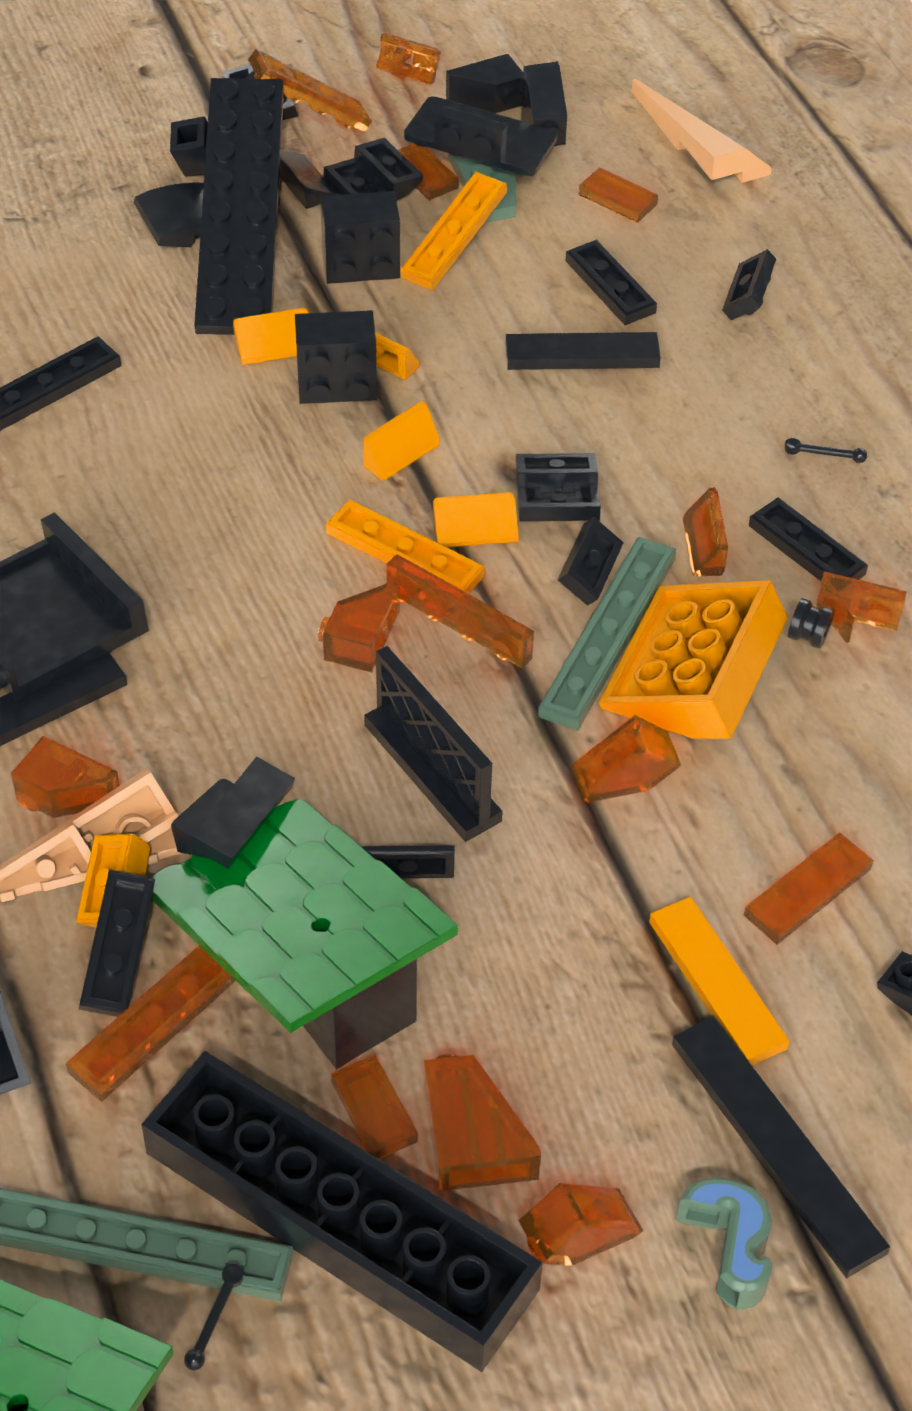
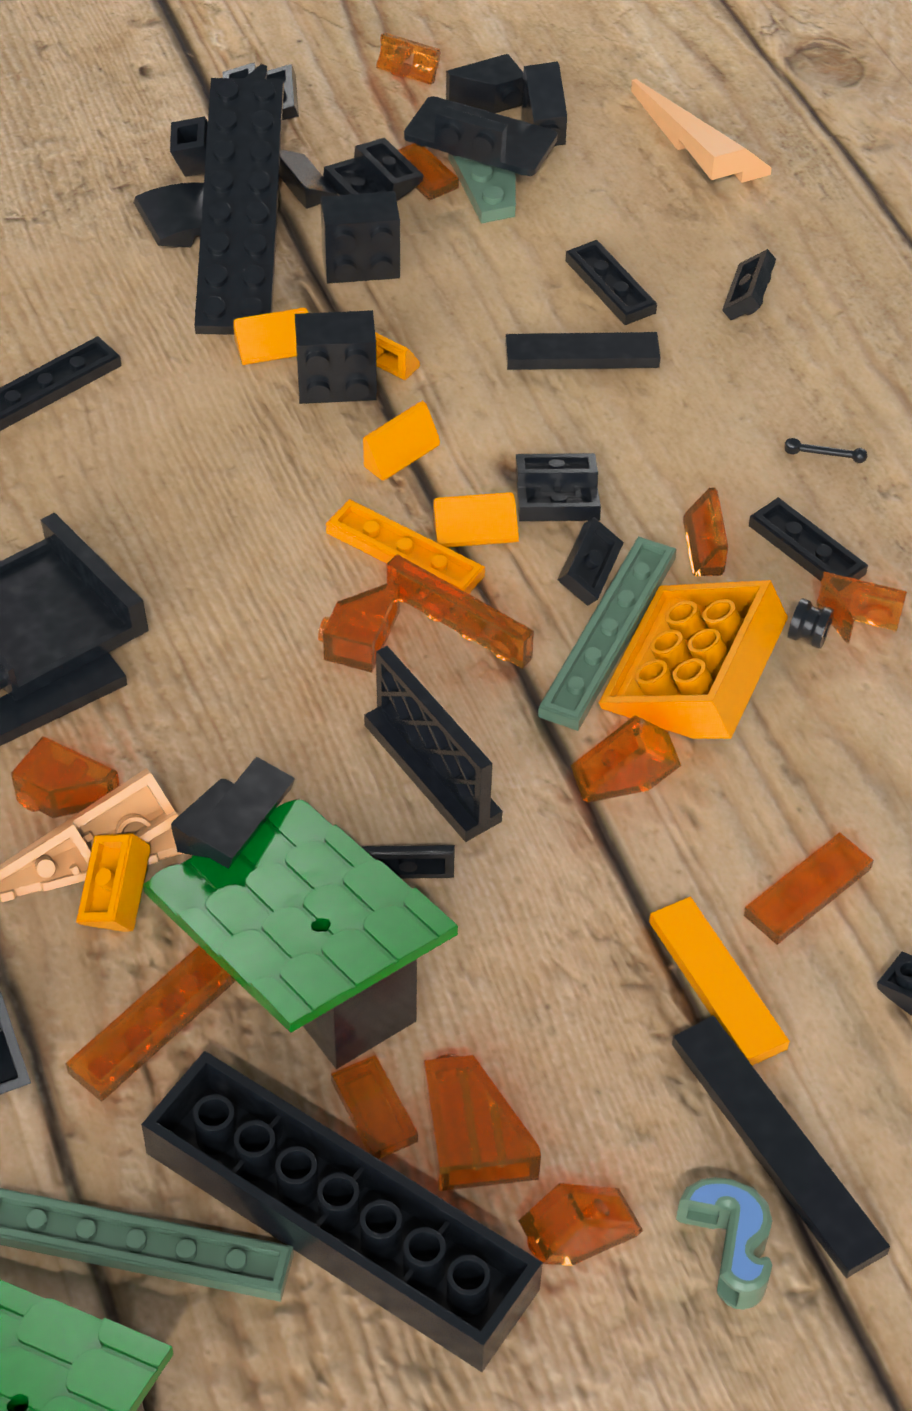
(117, 943): black tile -> none
(232, 1277): black hinge -> none
(315, 93): clear orange plate -> none
(453, 231): light orange tile -> none
(618, 195): clear orange tile -> none

